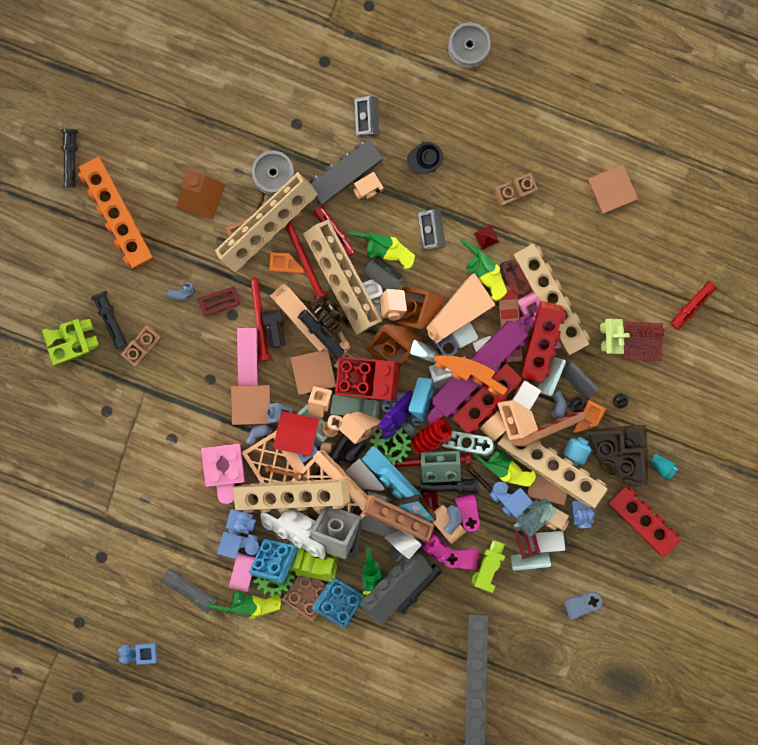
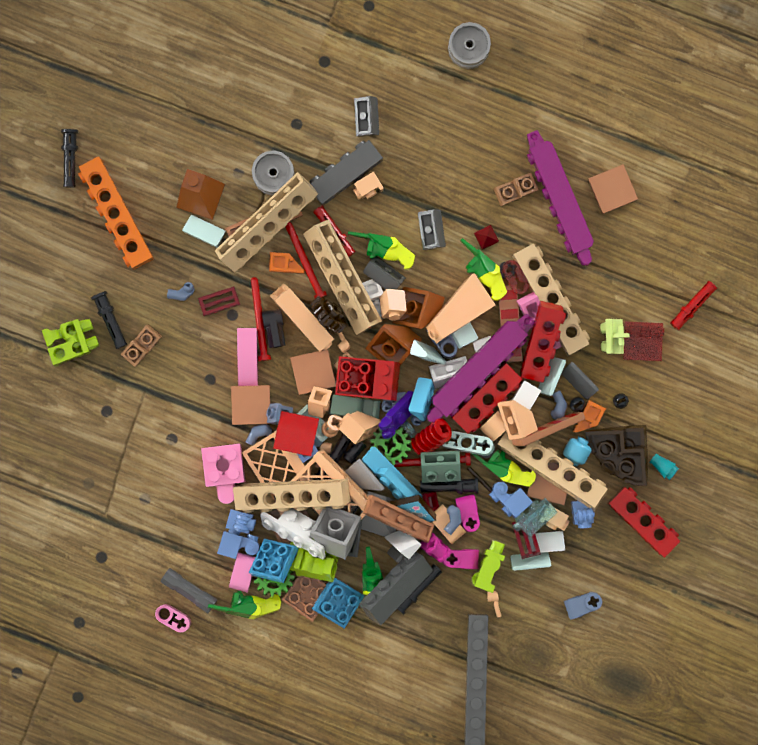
(142, 652): medium blue brick -> none
(174, 625): none -> bright pink beam
(204, 231): none -> light aqua slope
(298, 476): dark orange hinge -> none
(314, 327): black pin -> none
(425, 158): black hat -> none
(465, 367): orange slope -> none
(493, 597): none -> light nougat hand
(561, 197): none -> magenta hinge

